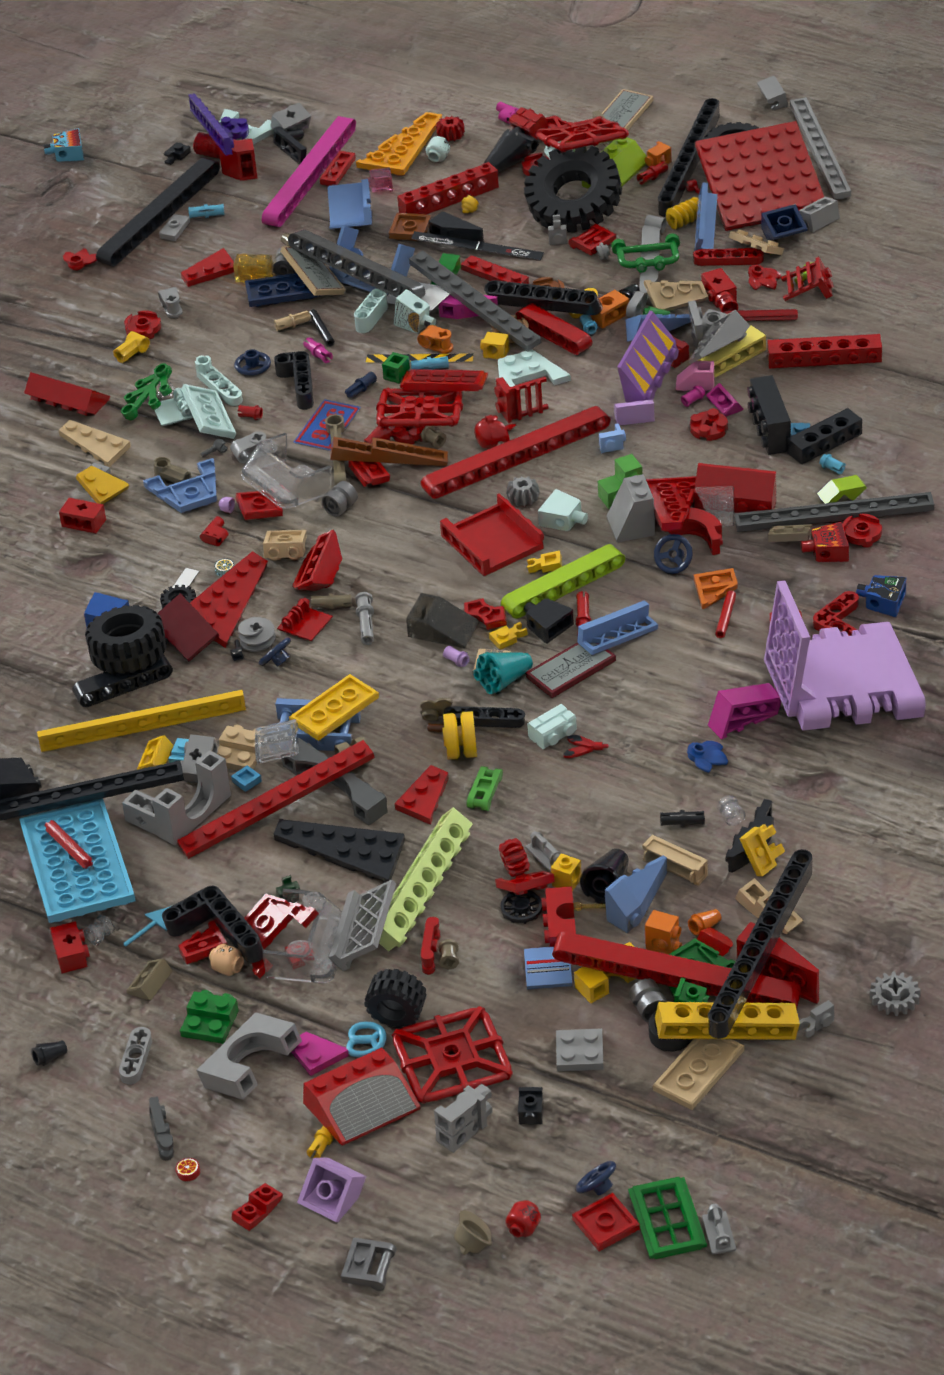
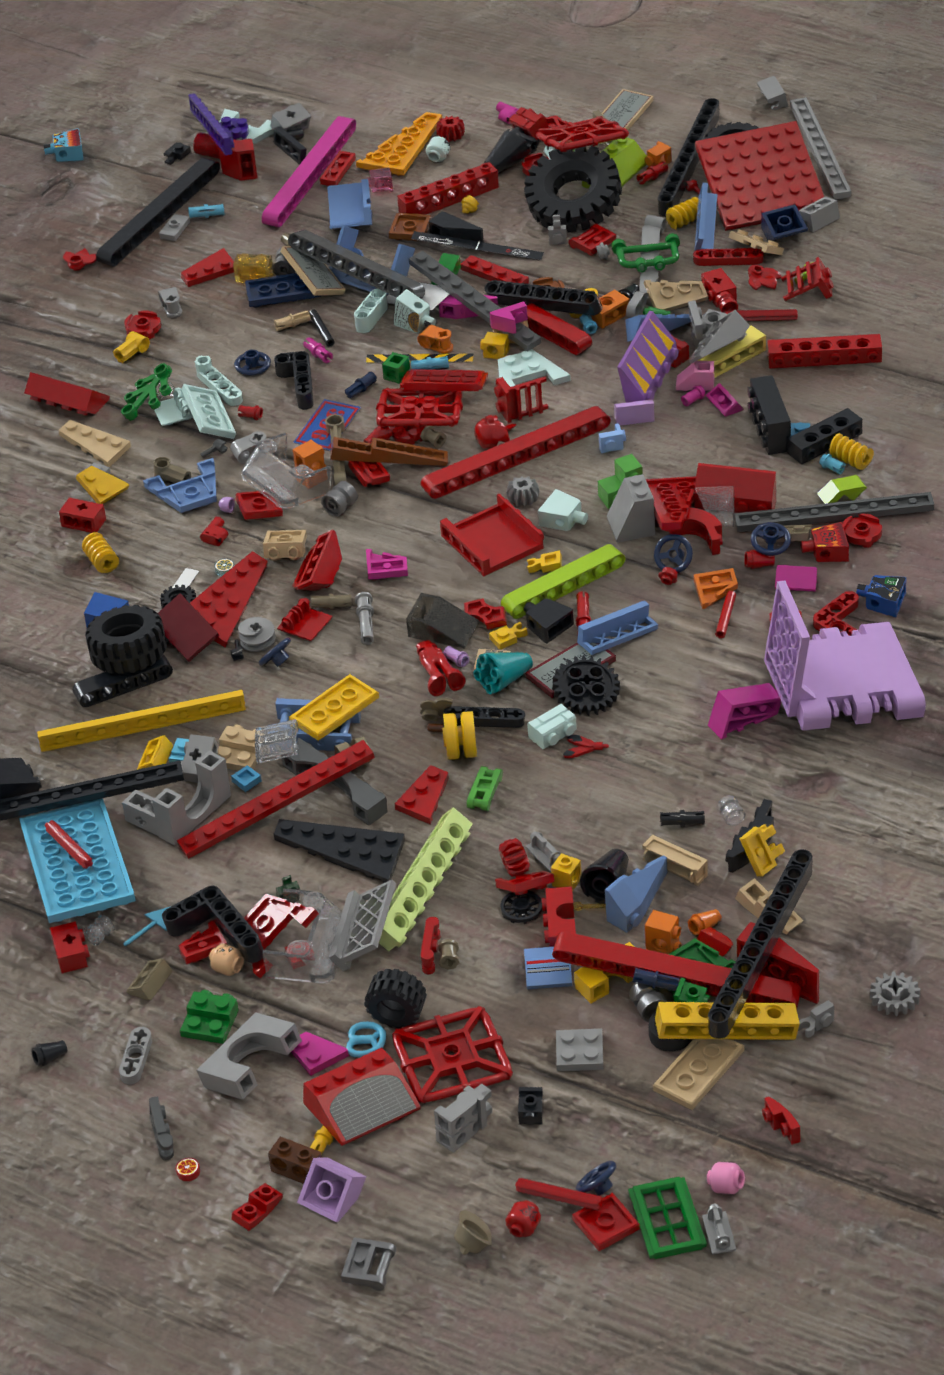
(100, 553): none -> yellow piece
(291, 1159): none -> reddish brown brick
(309, 454): none -> orange brick
(385, 565): none -> dark pink wing
(432, 659): none -> red piece
(507, 317): none -> dark pink slope
(559, 1194): none -> red axle
(579, 679): none -> black gear
(655, 979): none -> dark blue axle
(668, 576): none -> red plate
(700, 425): red plate -> none
(706, 755): blue plate -> none
(726, 1178): none -> bright pink head
(754, 560): none -> red cone
(770, 533): none -> dark blue piece
(781, 1119): none -> red slope
(797, 577): none -> dark pink slope
(851, 452): none -> yellow piece

